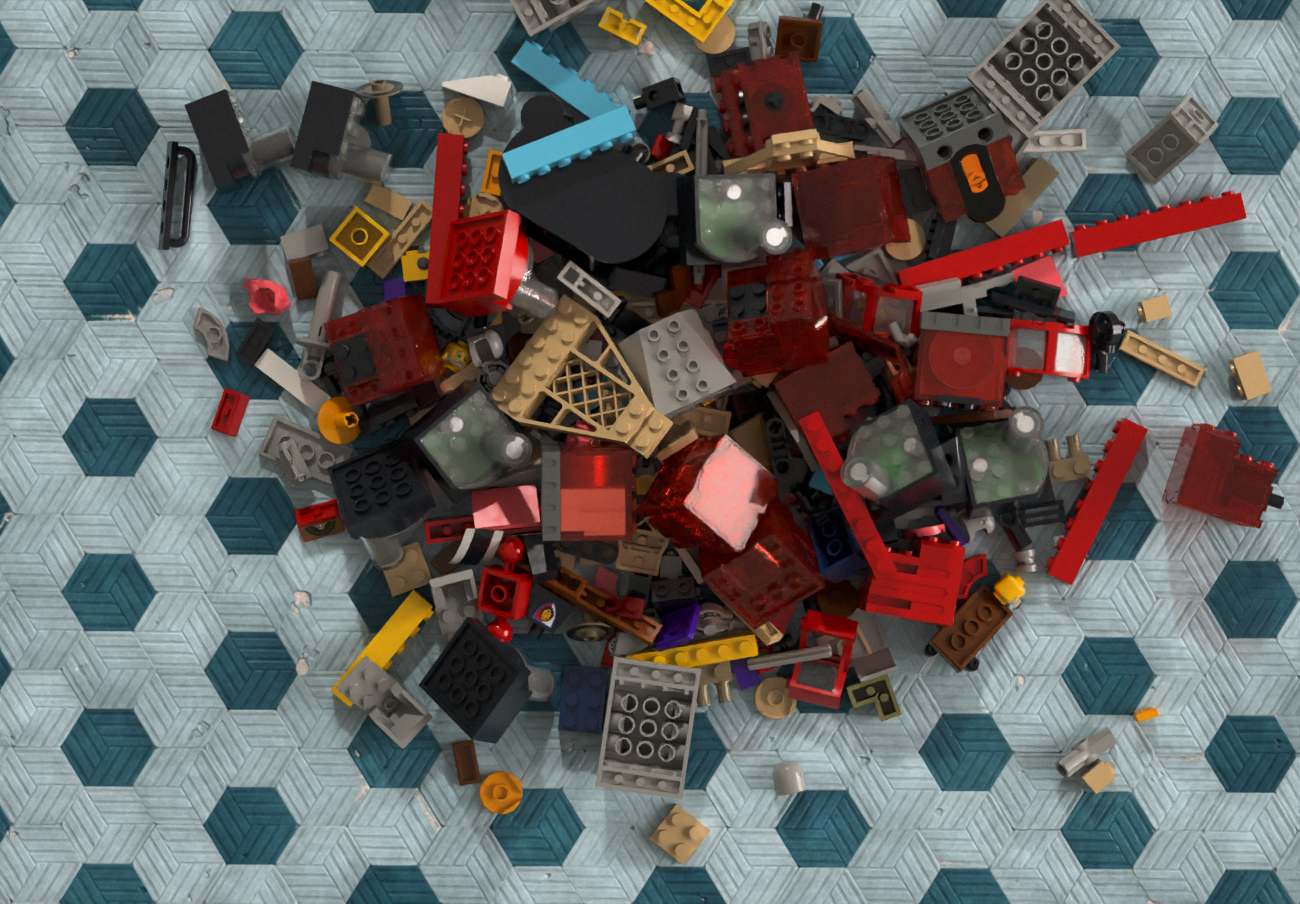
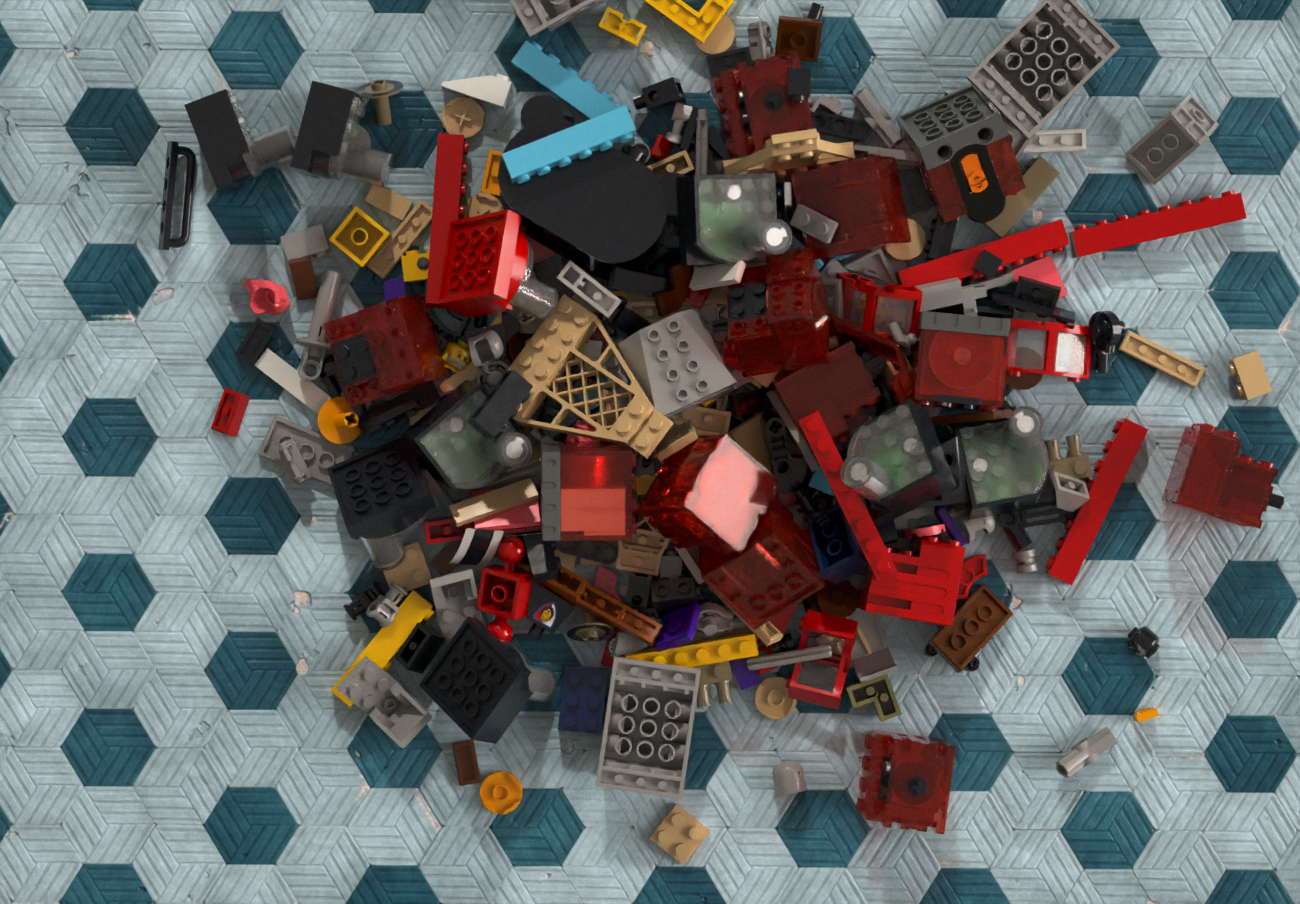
(214, 333): light grey tile -> none
(319, 520): red panel -> none
(364, 598): none -> black connector
(386, 605): none -> light grey connector
(420, 648): none -> black brick
(493, 502): none -> tan tile
(501, 404): none -> black brick
(629, 609): dark red plate -> none
(717, 275): none -> white tile
(798, 84): none -> black brick
(814, 223): none -> light grey plate
(906, 780): none -> clear red piece
(987, 264): none -> black tile
(1009, 588): yellow head -> none
(1068, 491): none -> light grey slope
(1098, 775): tan brick -> none
(1143, 642): none -> black head
(1154, 309): tan brick -> none

